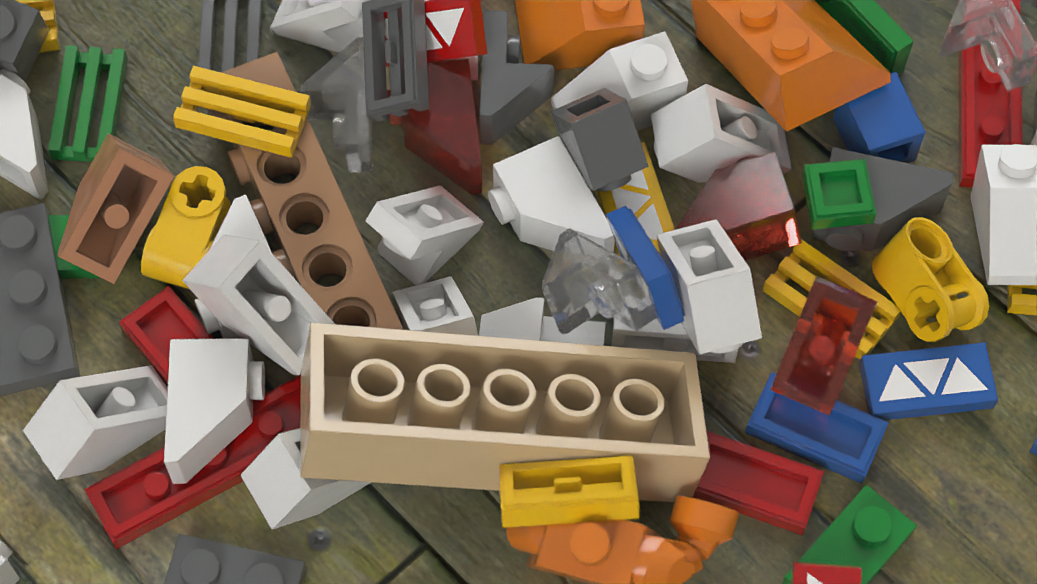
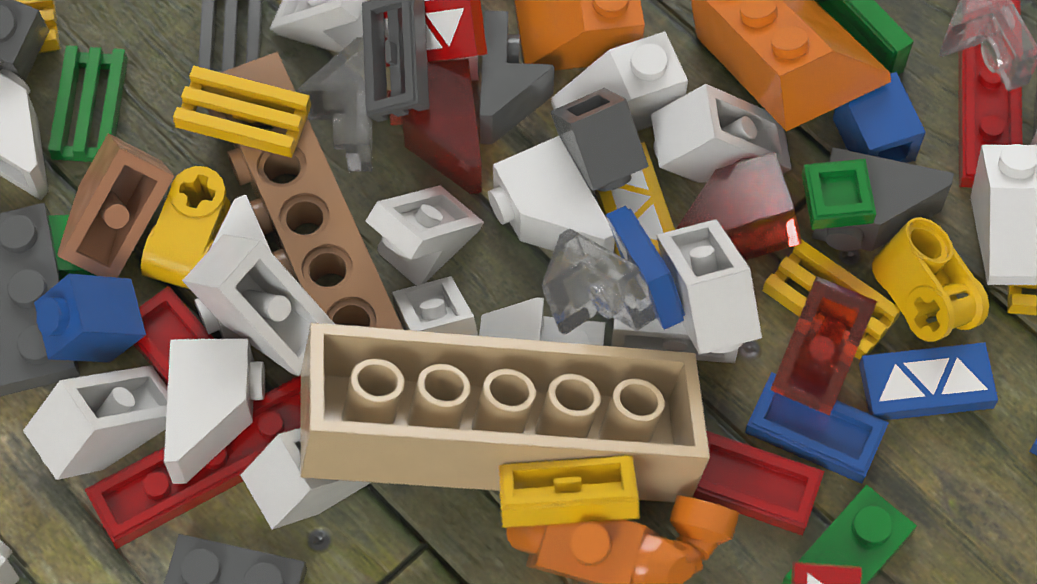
(89, 318): none -> blue brick

